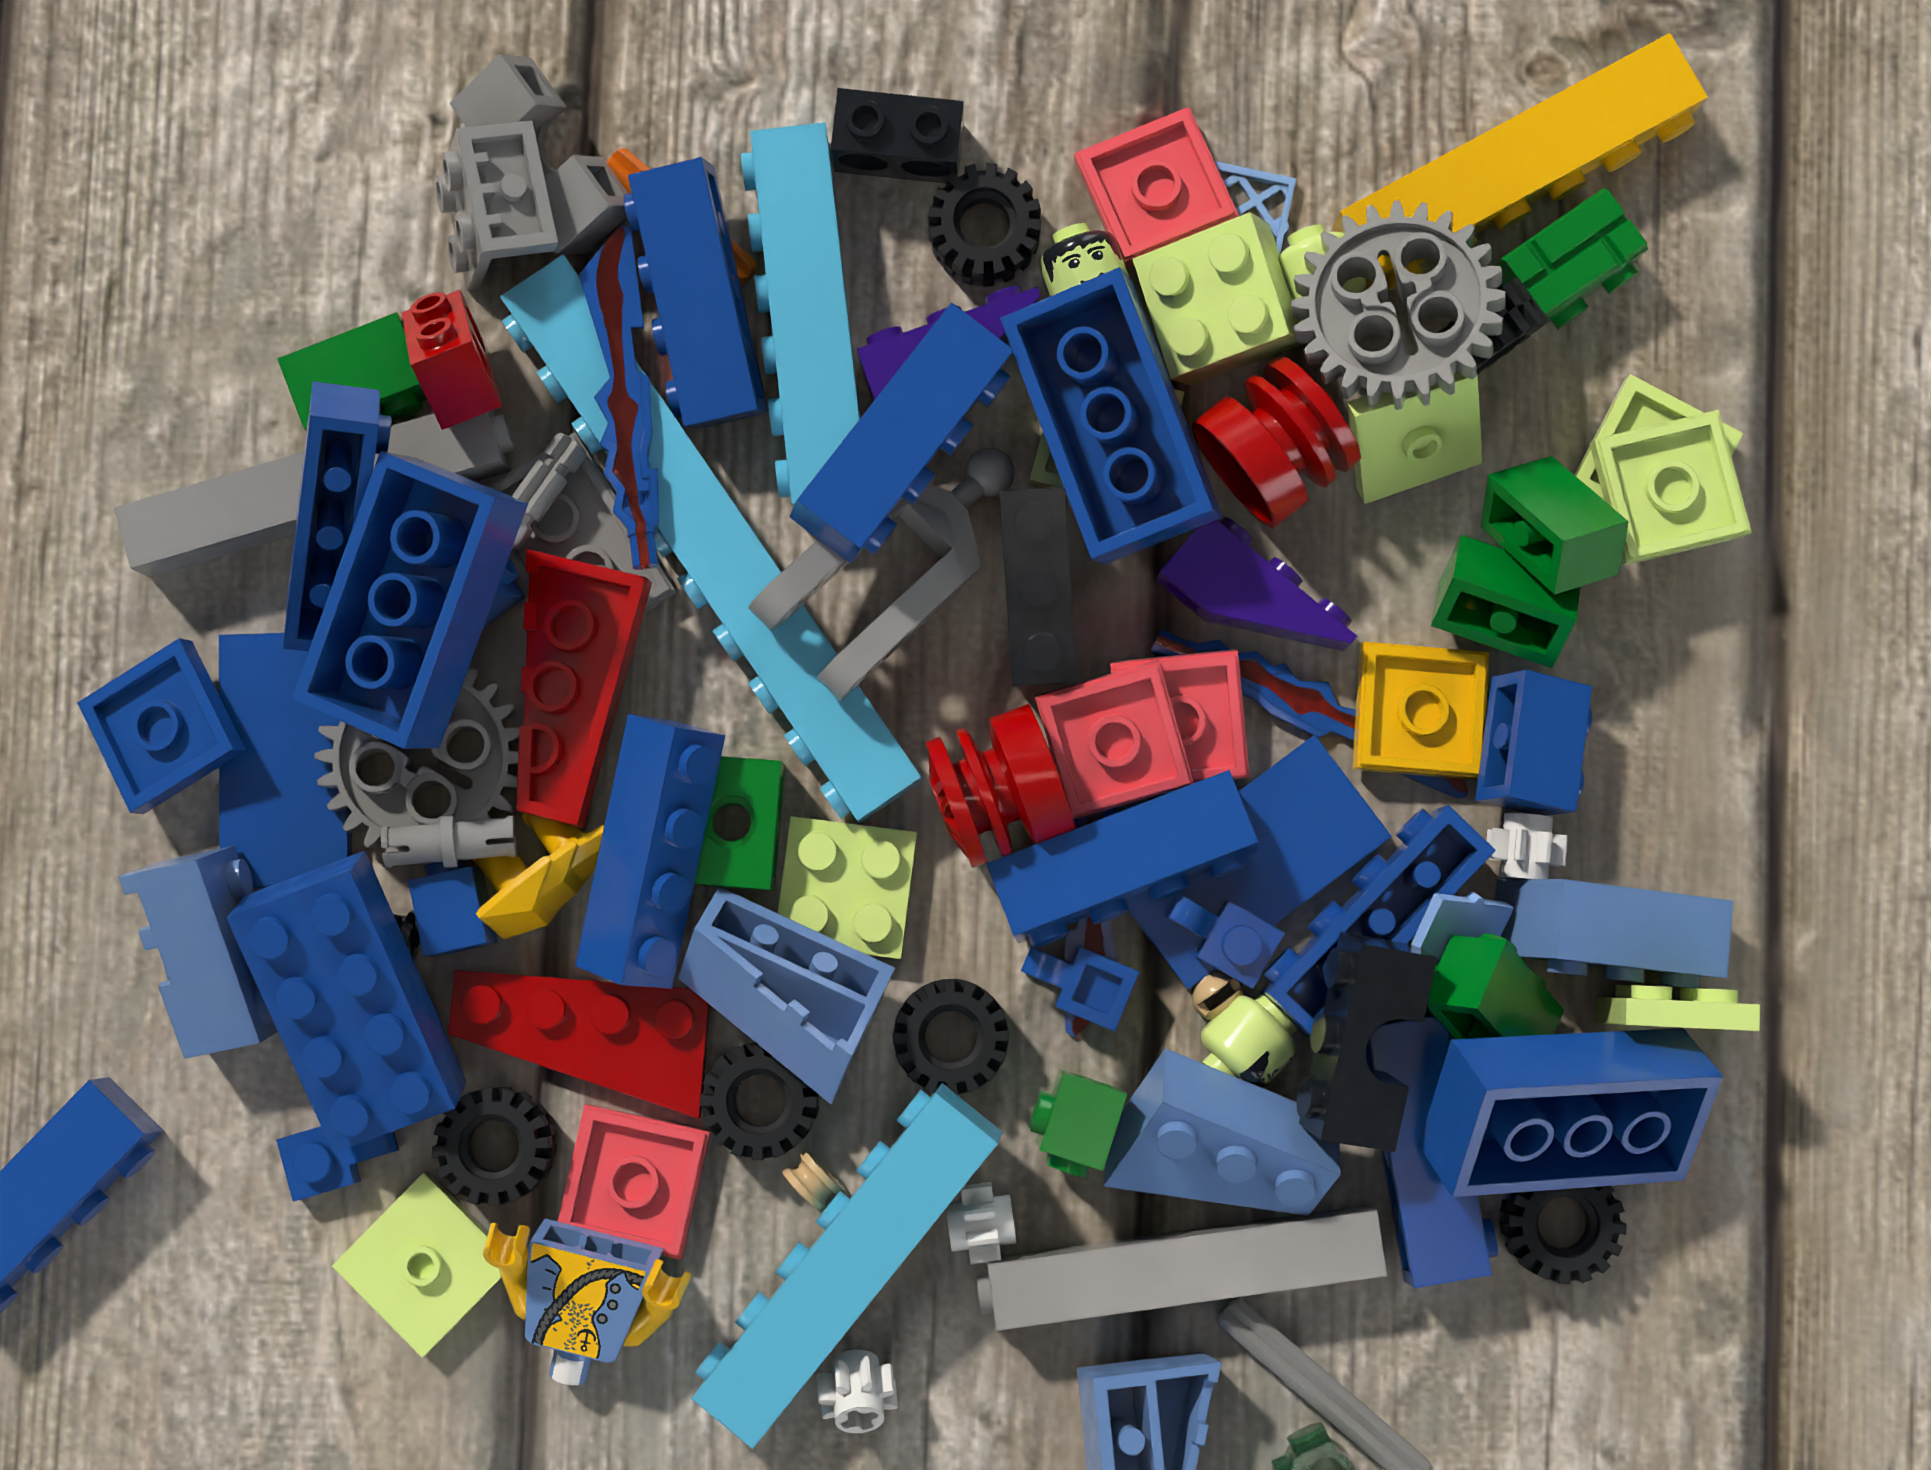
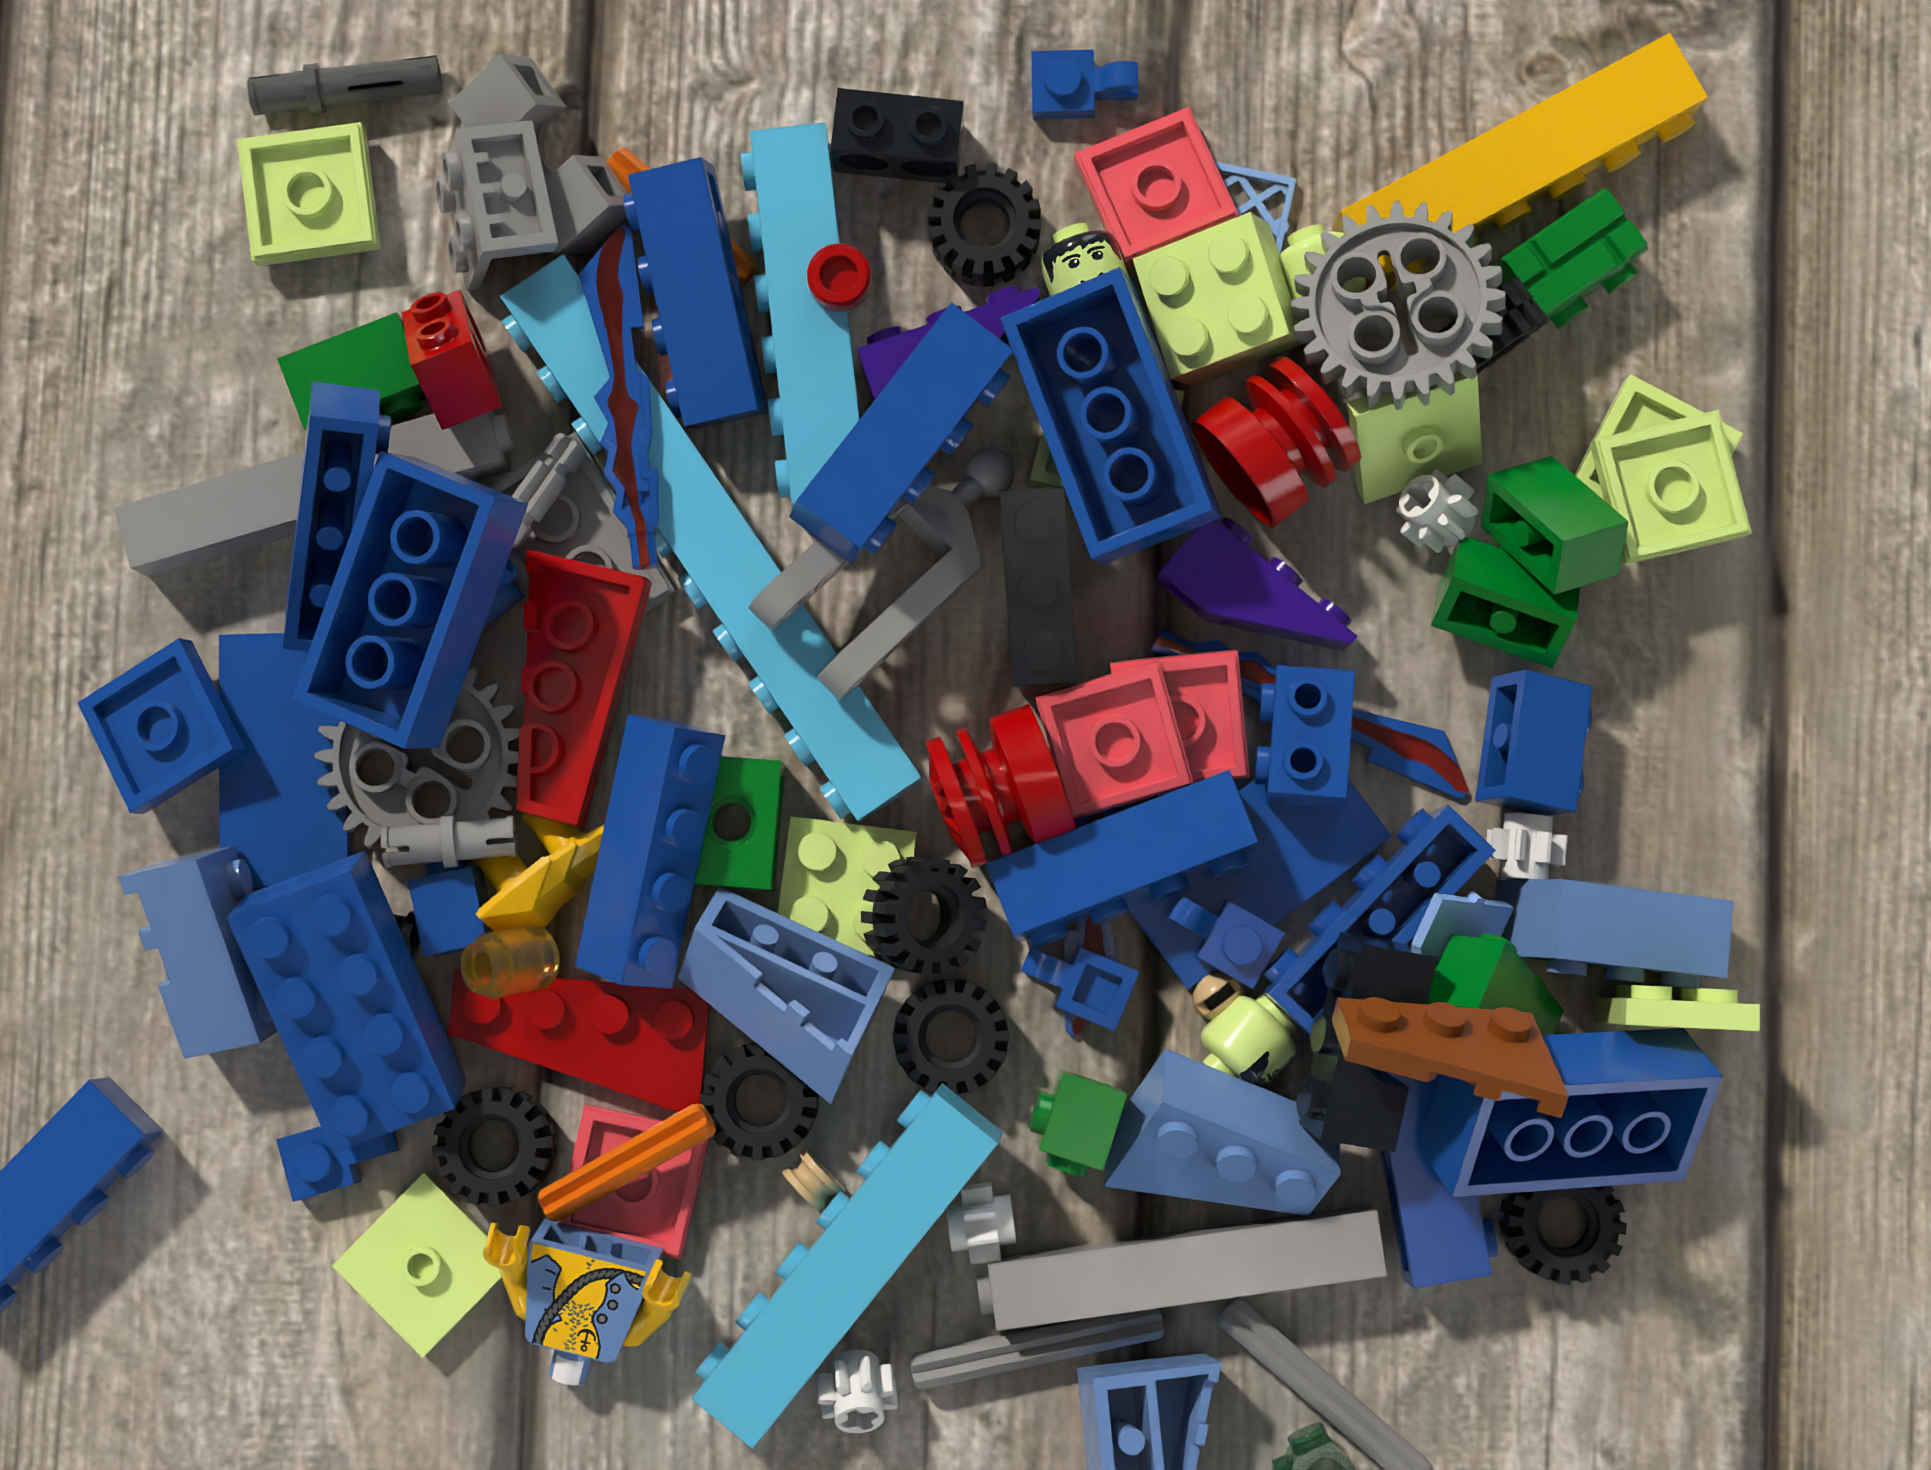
(308, 194): none -> yellowish green plate
(324, 87): none -> dark grey pin
(510, 962): none -> clear yellow brick
(626, 1162): none -> orange axle
(839, 277): none -> red tile
(956, 918): none -> black tyre
(1033, 1347): none -> light grey axle
(1069, 84): none -> blue plate
(1308, 736): none -> blue brick
(1420, 710): yellow tile -> none
(1437, 510): none -> white gear
(1480, 1046): none -> dark orange wing

